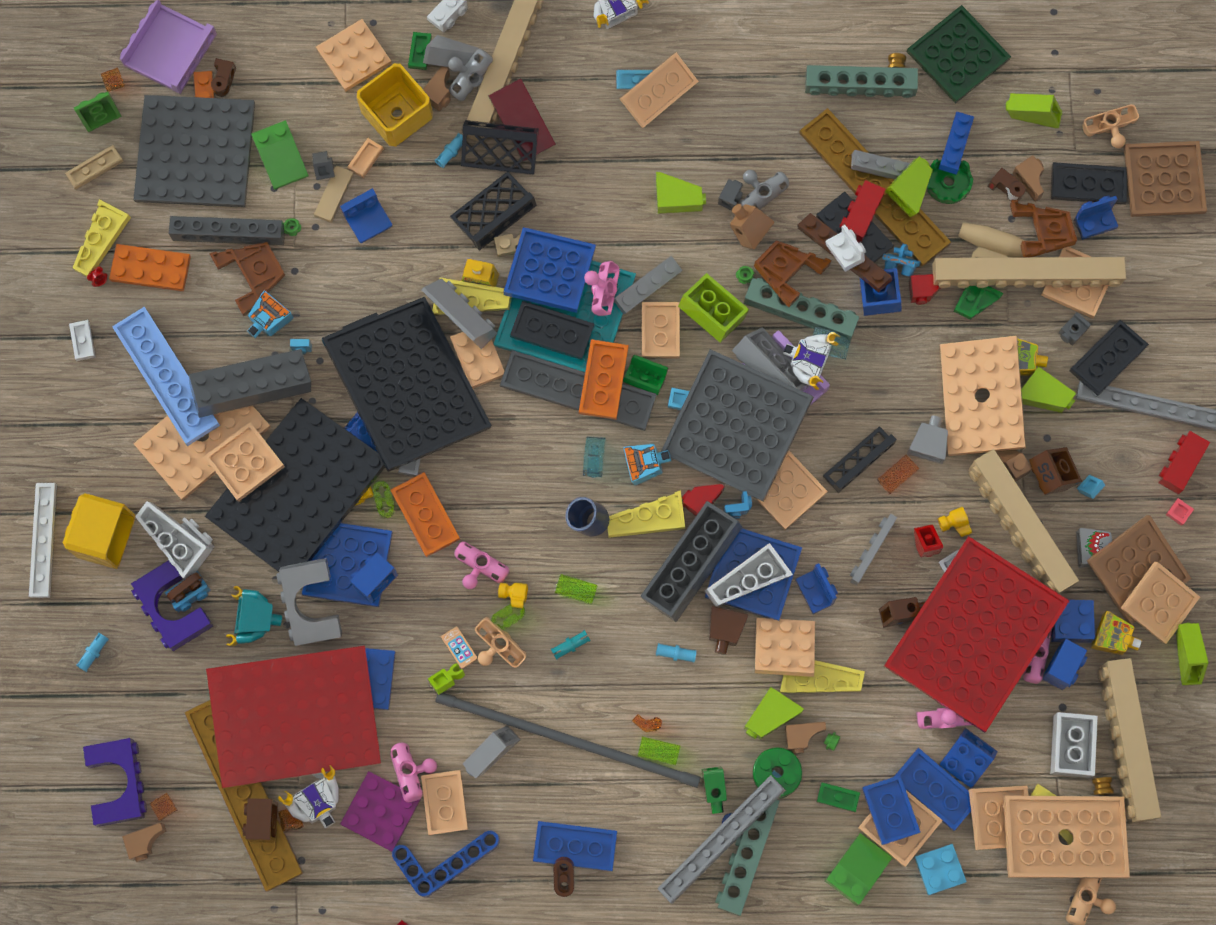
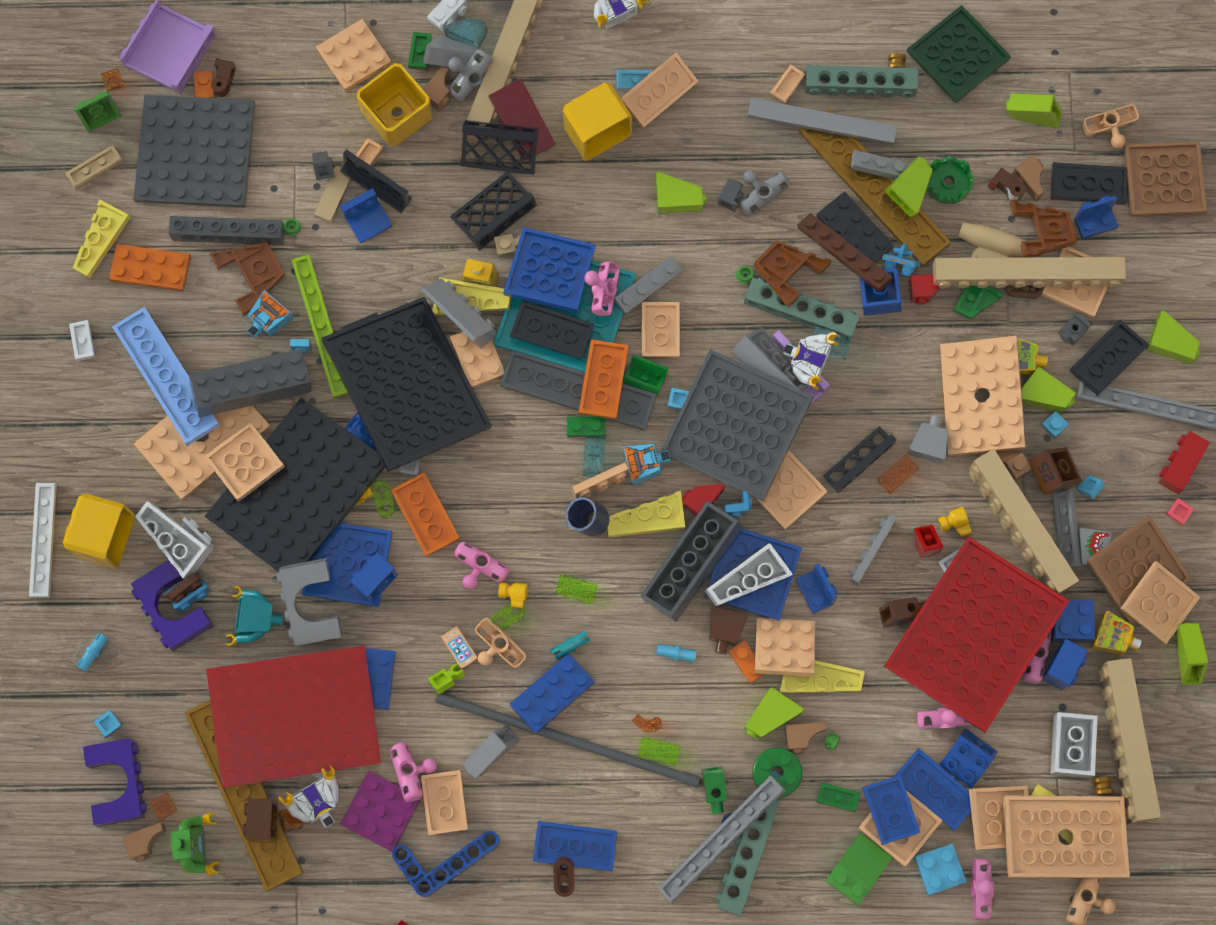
(97, 277): red plate -> none
(108, 723): none -> medium azure plate
(189, 847): none -> bright green torso
(280, 155): bright green slope -> none
(318, 318): none -> lime plate
(370, 178): none -> black fence
(450, 150): medium azure pin -> none
(467, 31): none -> clear light blue slope
(552, 693): none -> blue plate
(585, 427): none -> green plate
(597, 121): none -> yellow plate
(601, 481): none -> light nougat plate
(713, 307): lime brick -> none
(745, 660): none -> orange plate
(750, 225): medium nougat torso -> none
(787, 84): none -> light nougat tile
(822, 121): none -> light grey tile
(846, 249): white bracket -> none
(863, 209): red brick -> none
(956, 143): blue plate -> none
(982, 889): none -> bright pink piece
(1024, 292): none -> reddish brown plate
(1054, 424): none -> medium azure plate
(1067, 527): none -> light grey plate
(1173, 340): none -> lime slope

